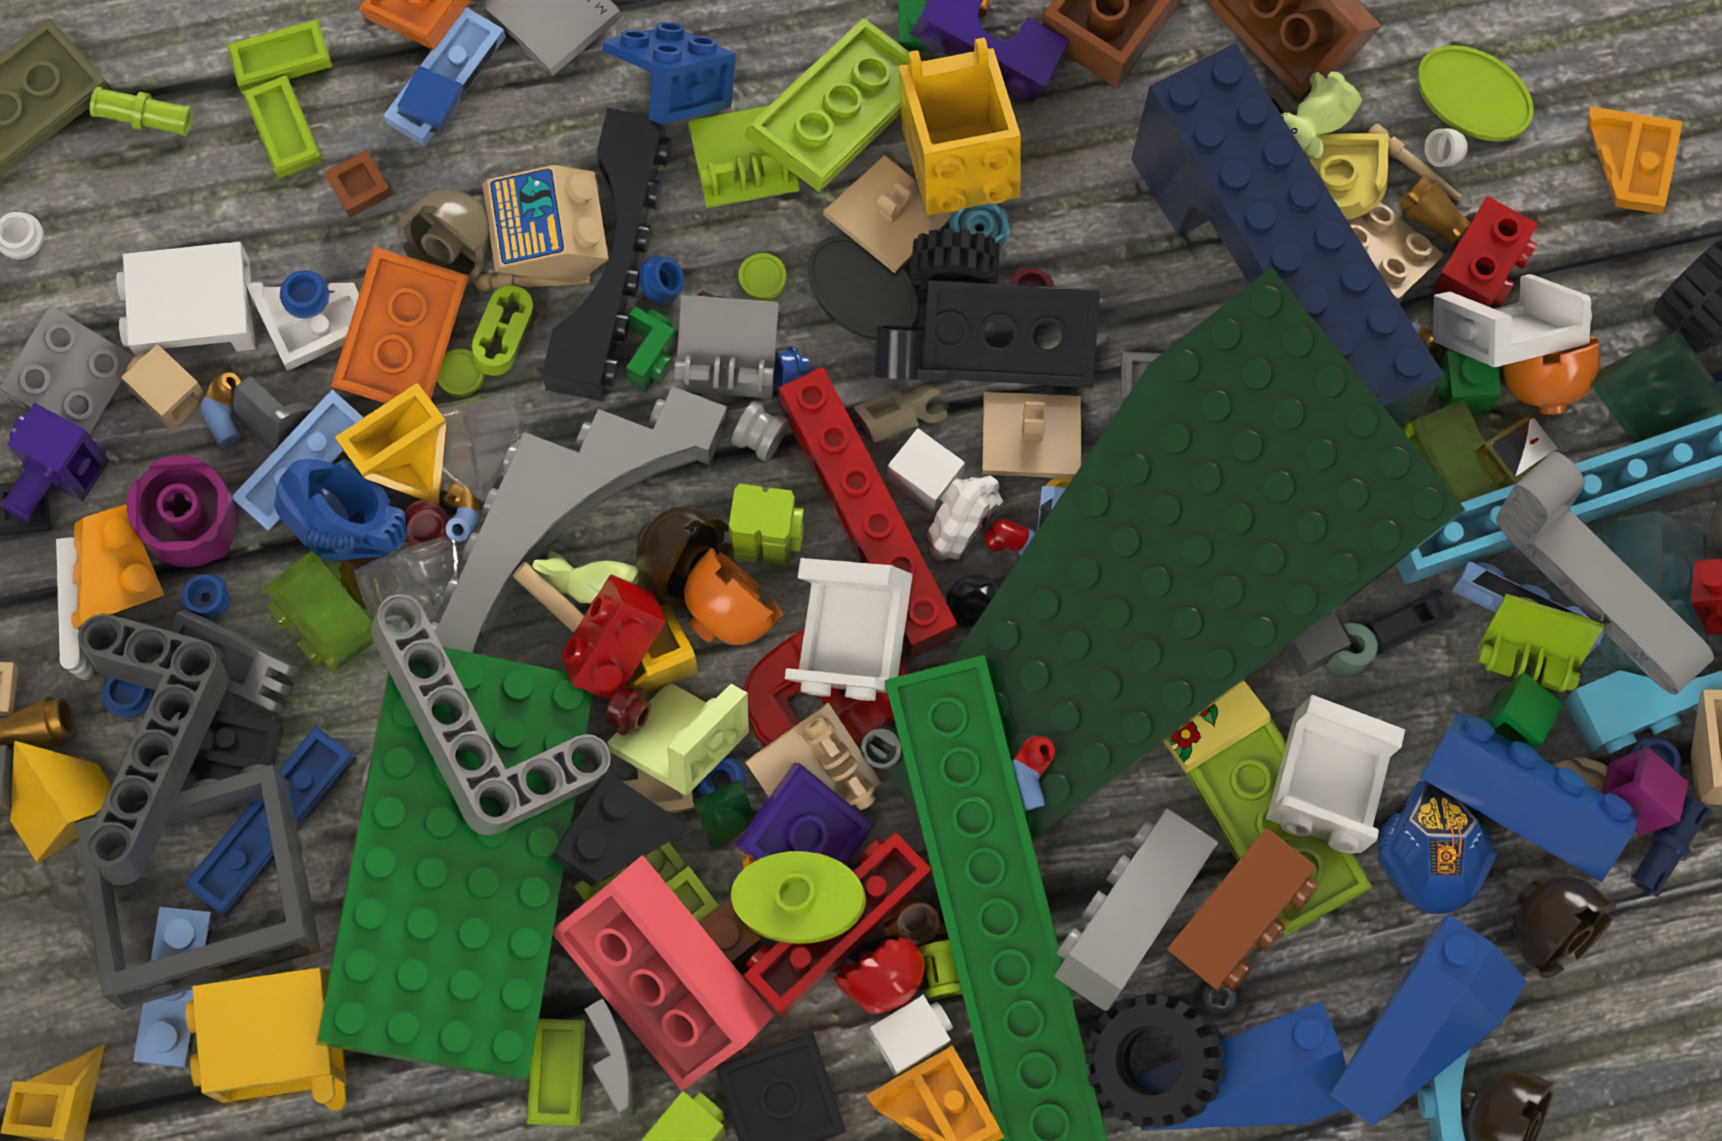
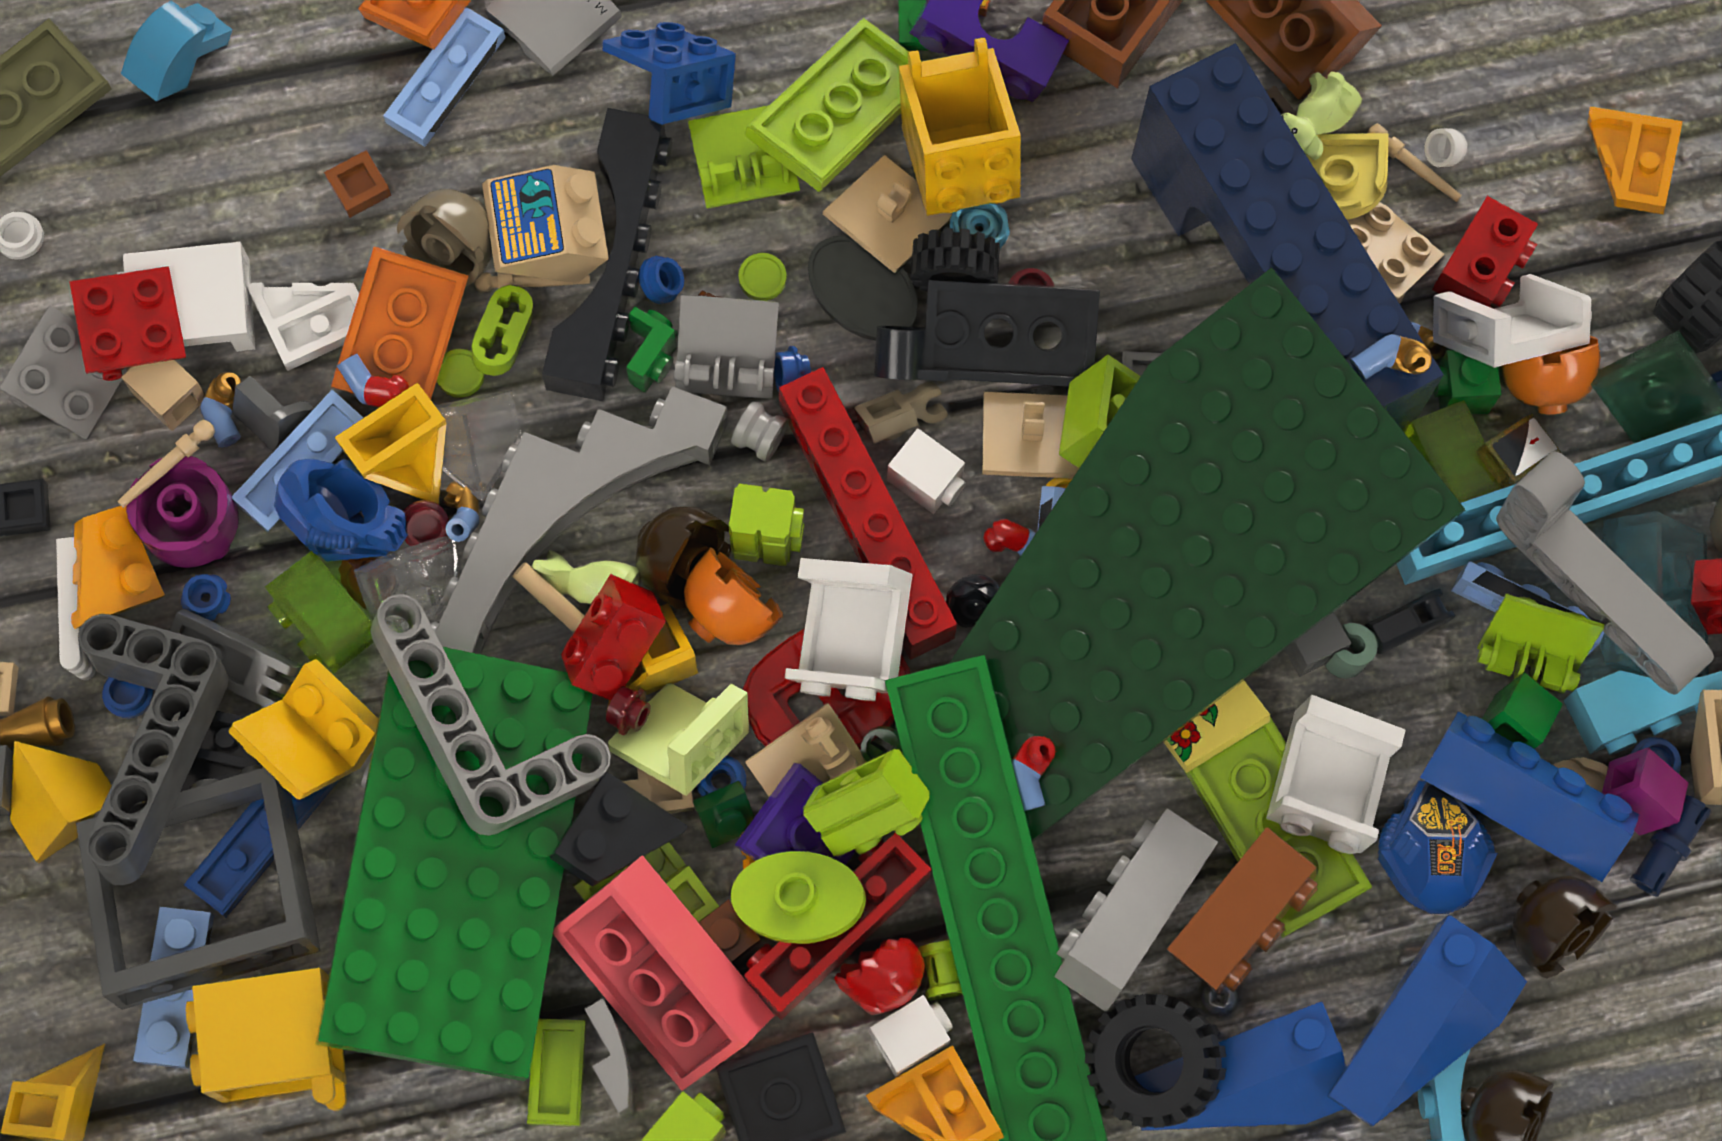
(51, 454): dark purple brick -> none
(127, 321): none -> red hinge
(141, 111): lime pin -> none
(169, 45): none -> dark azure brick
(184, 447): none -> tan piece
(282, 52): lime tile -> none
(282, 126): lime tile -> none
(304, 294): blue plate -> none
(310, 734): none -> yellow bracket
(370, 389): none -> arm
(430, 98): blue tile -> none
(867, 804): none -> lime brick
(916, 921): reddish brown piece -> none
(963, 516): white rock -> none
(1091, 406): none -> lime brick
(1395, 353): none -> arm
(1433, 209): pearl gold cone -> none
(1475, 93): lime piece -> none

